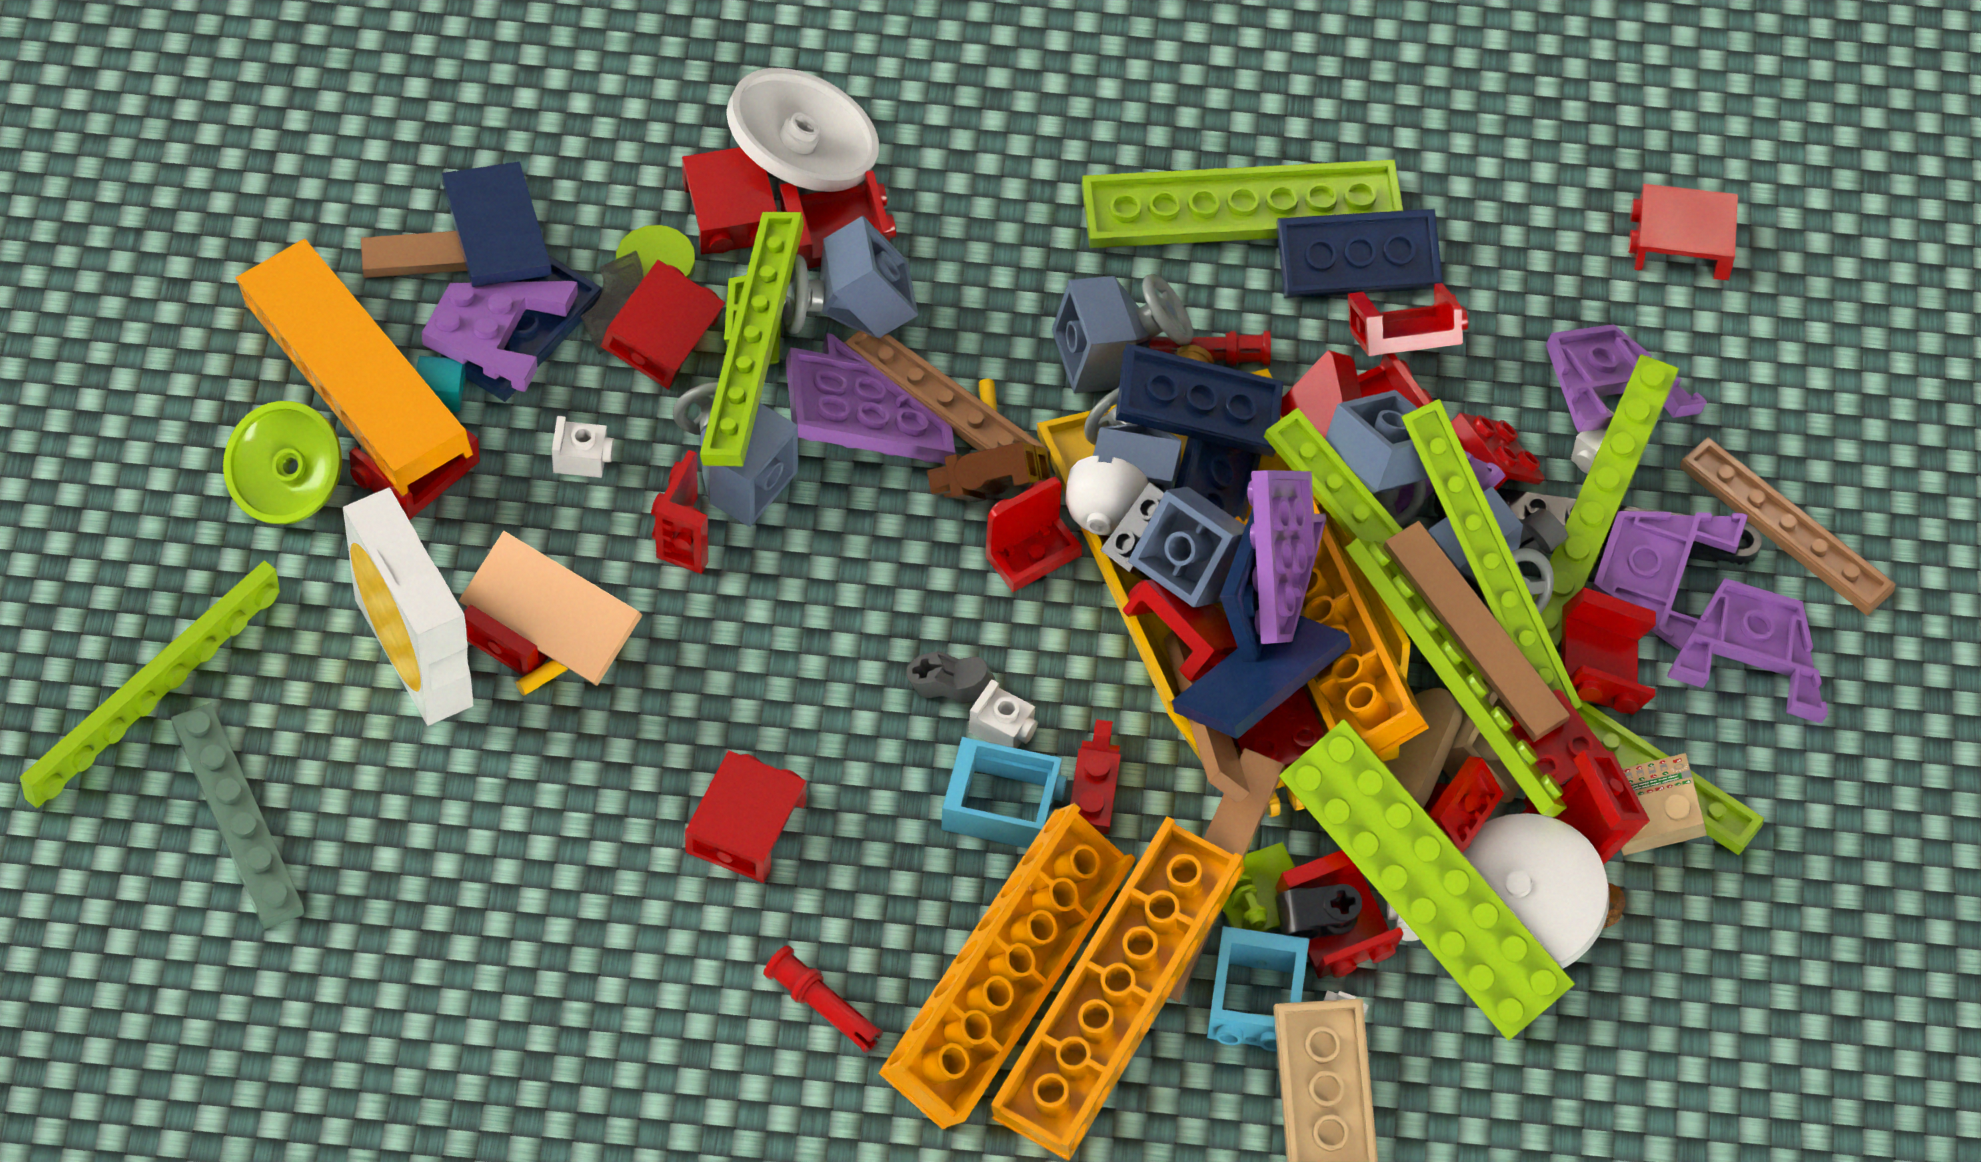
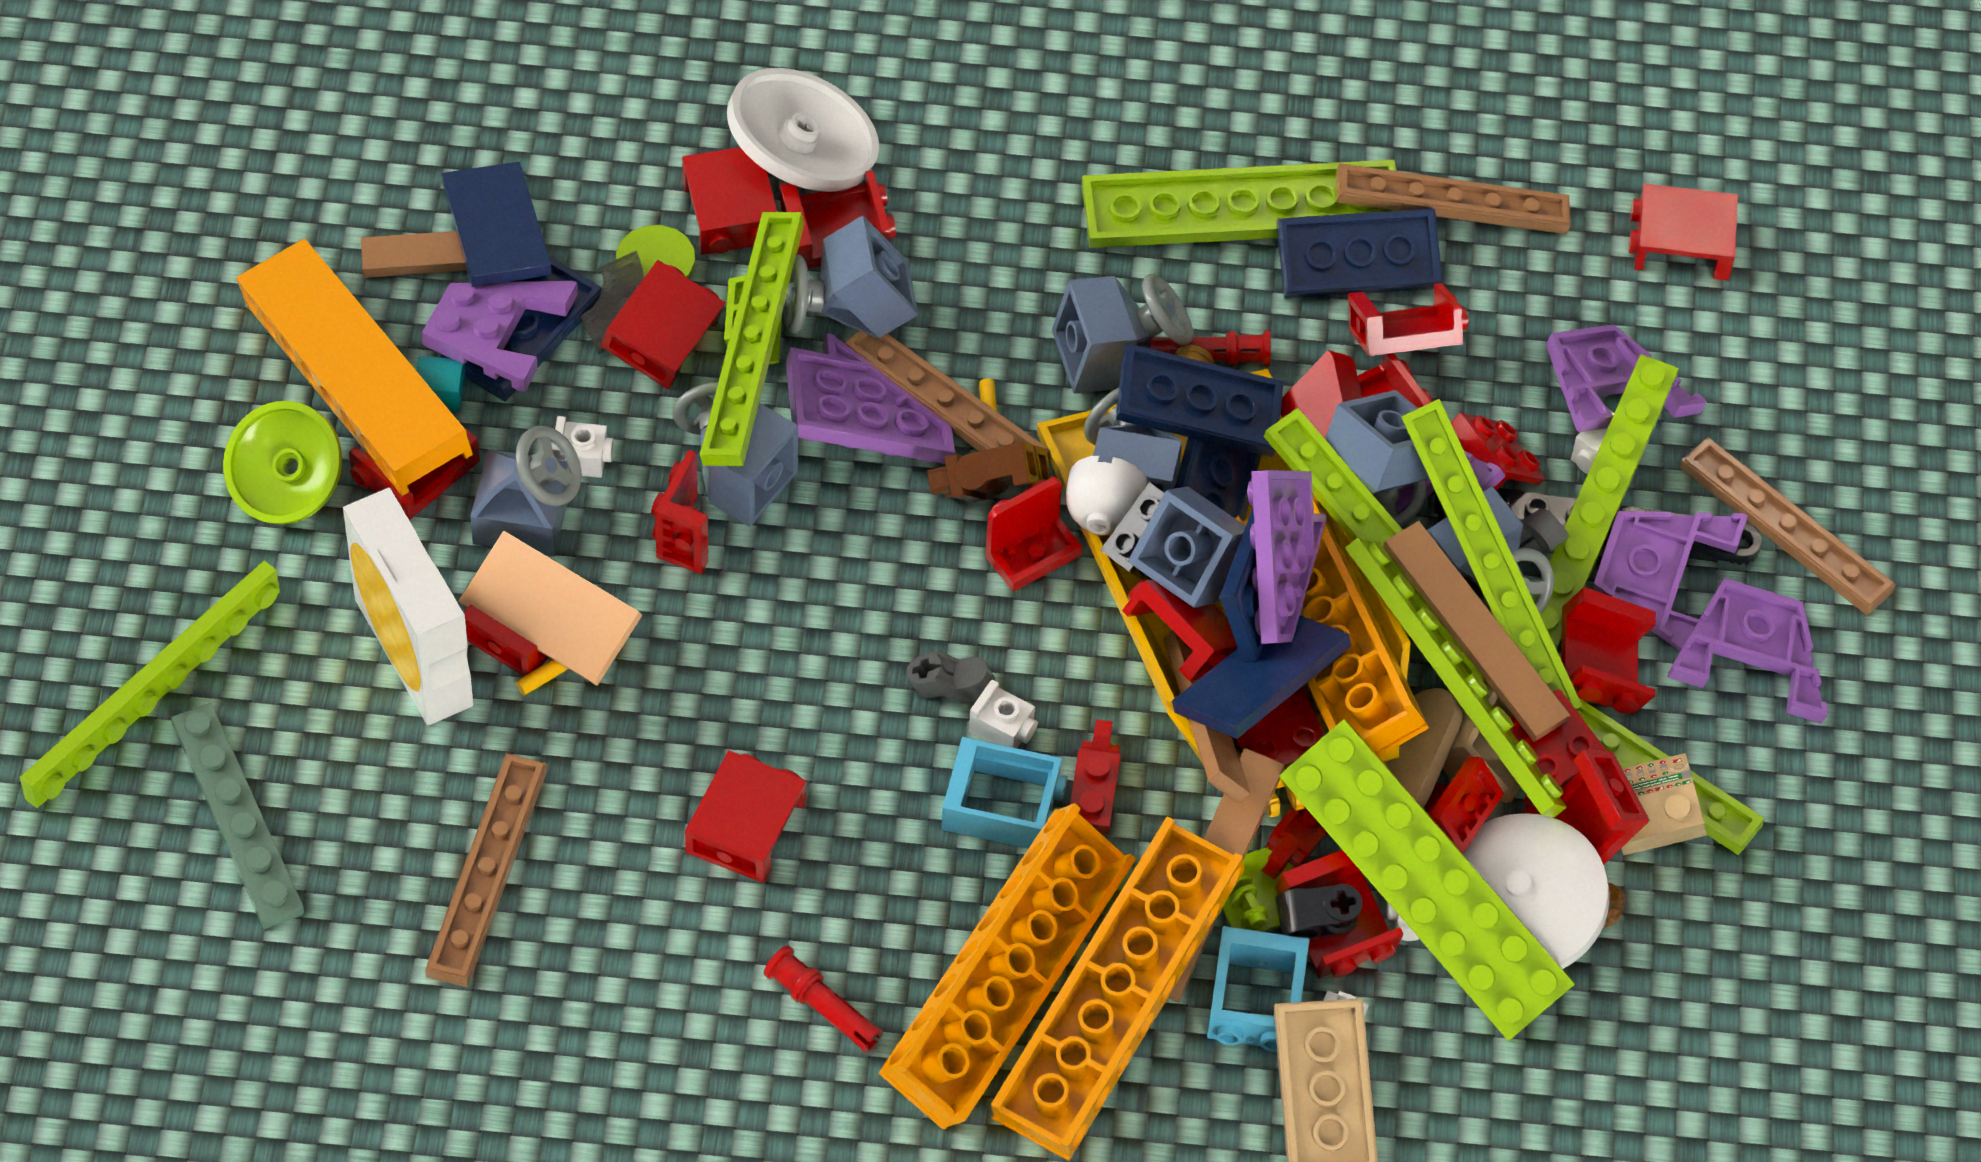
(486, 870): none -> medium nougat tile
(526, 492): none -> sand blue piece
(1292, 841): none -> red hinge
(1453, 198): none -> medium nougat tile

